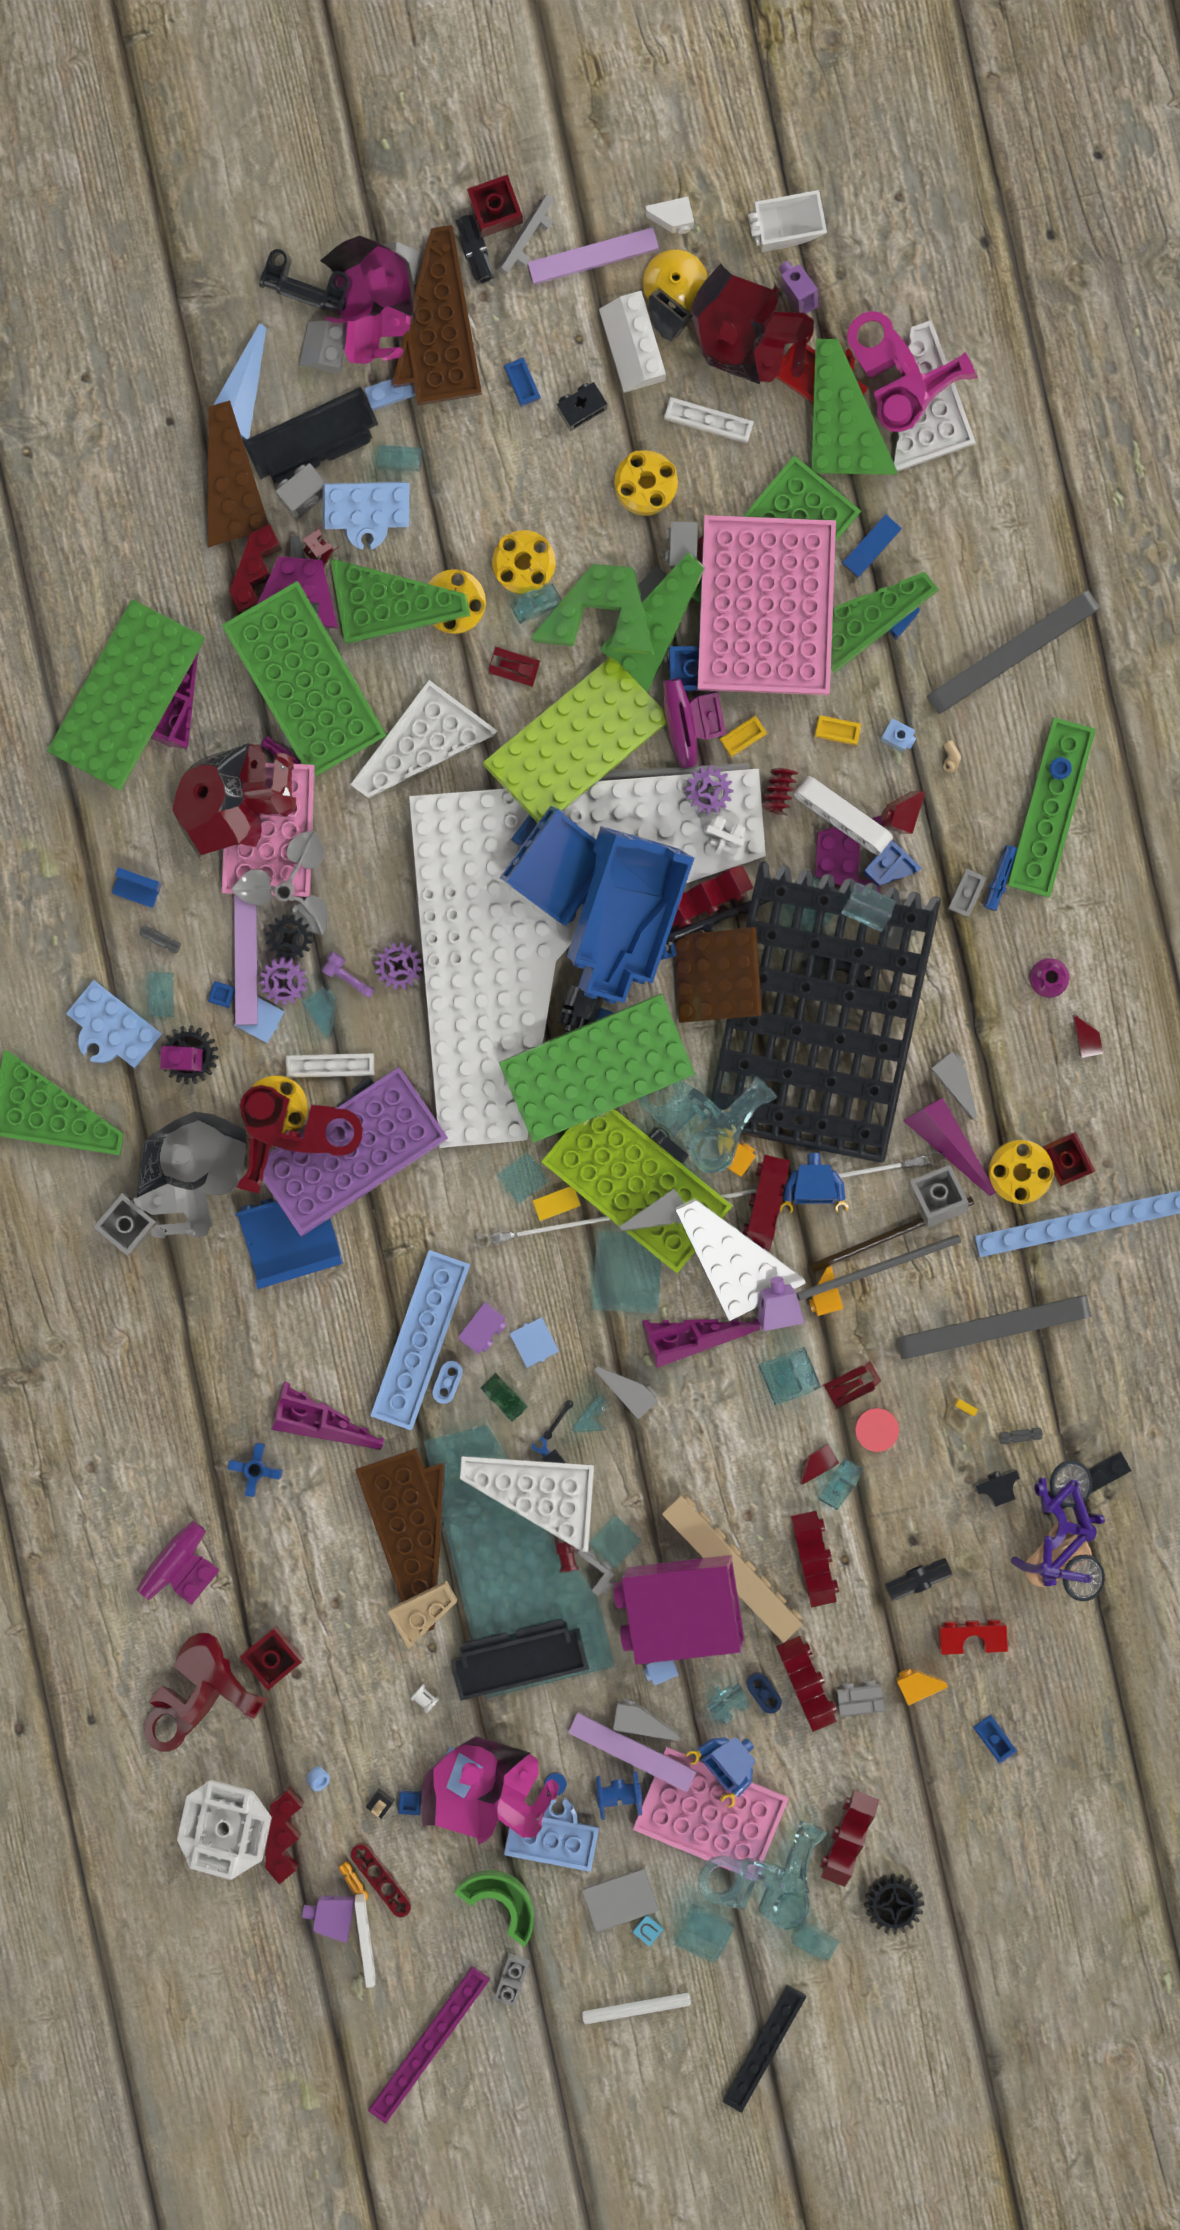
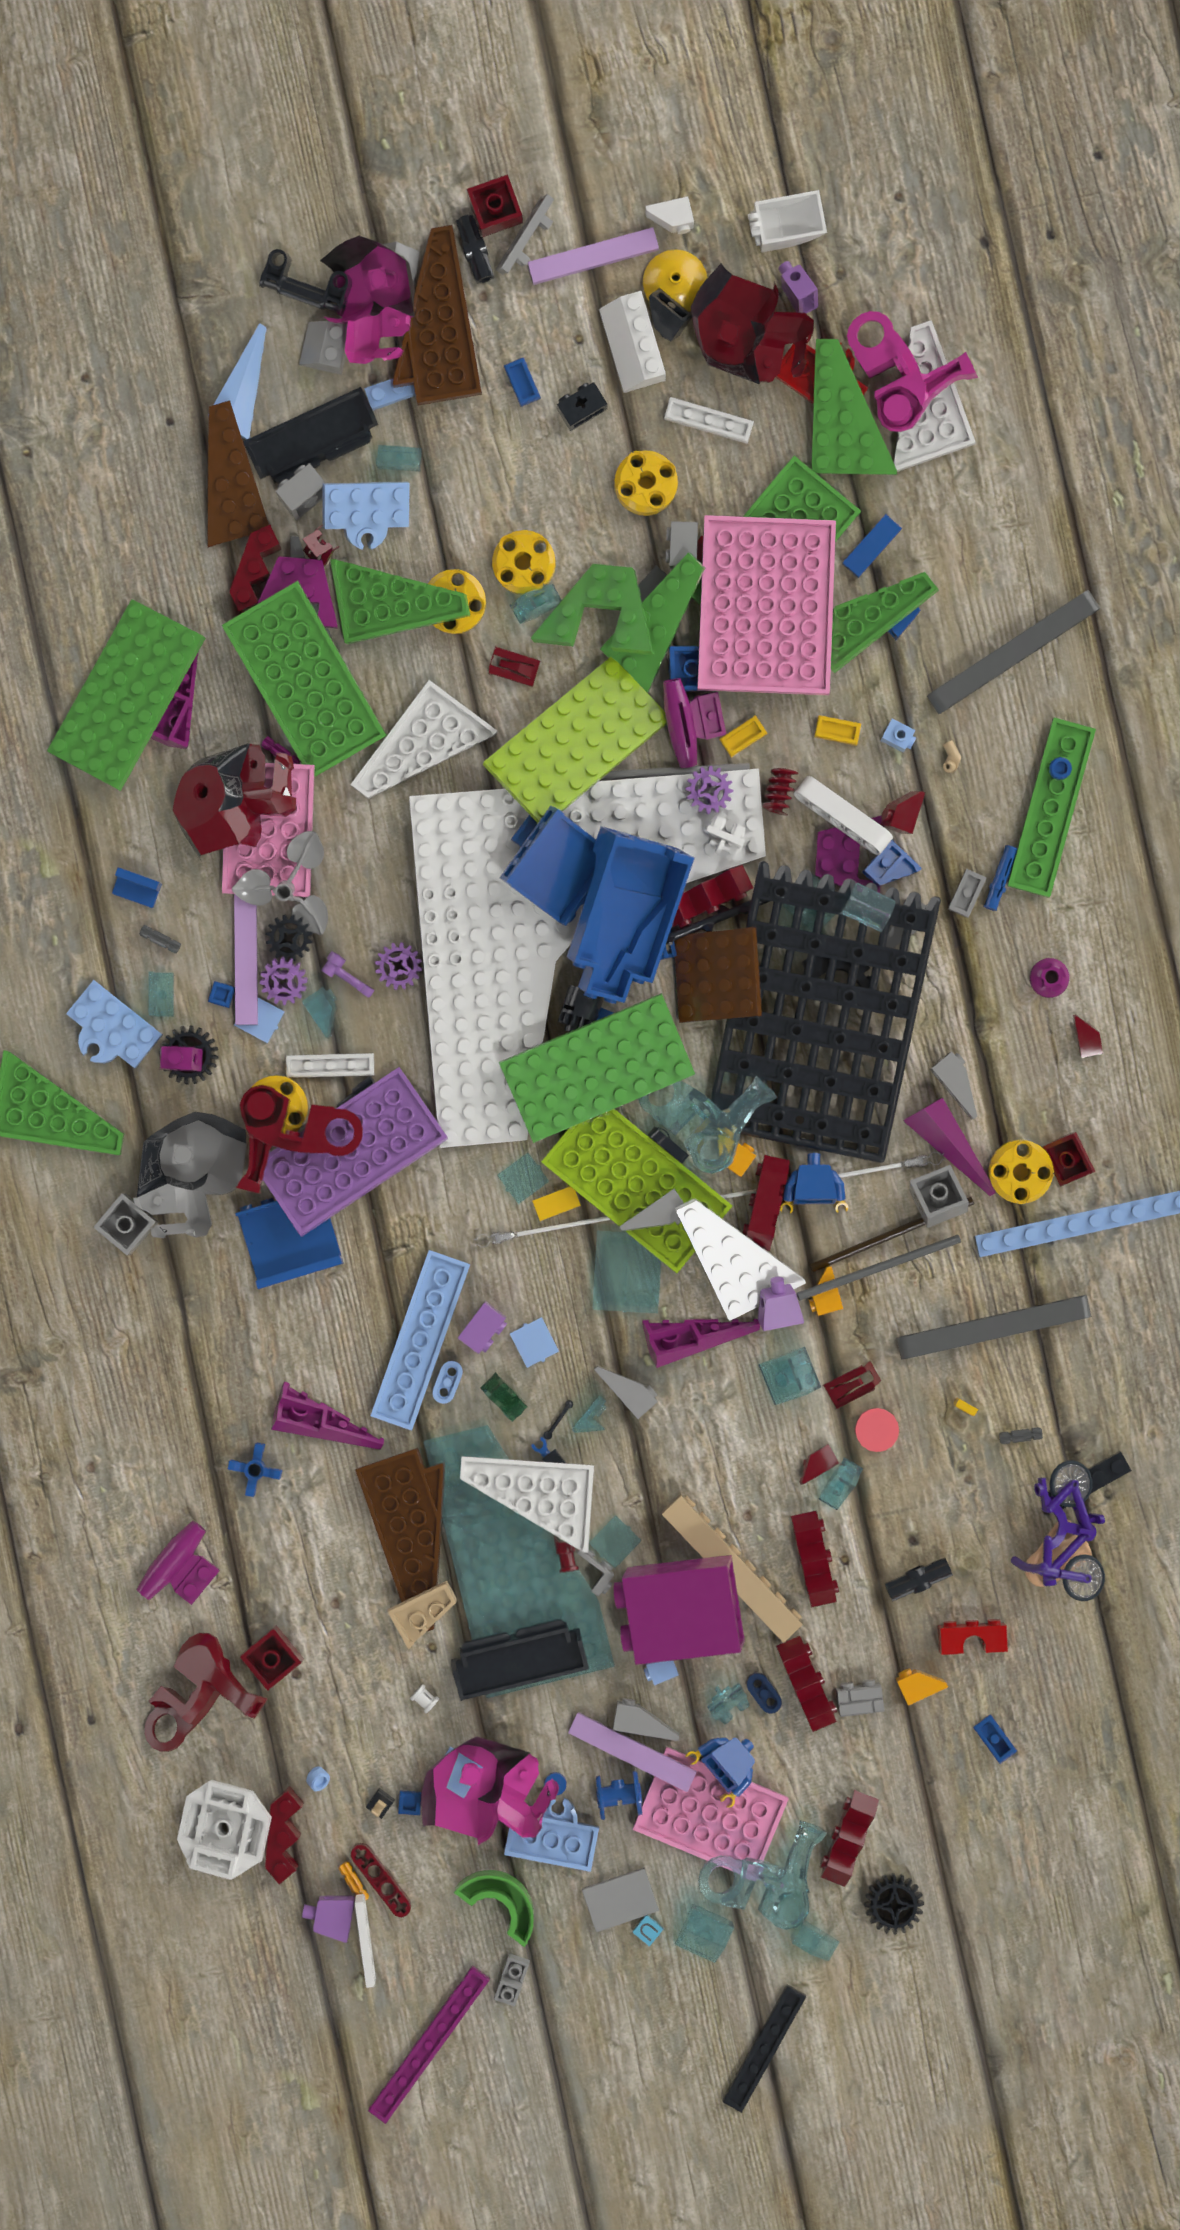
(636, 2008): white axle -> none
(998, 1486): black brick -> none

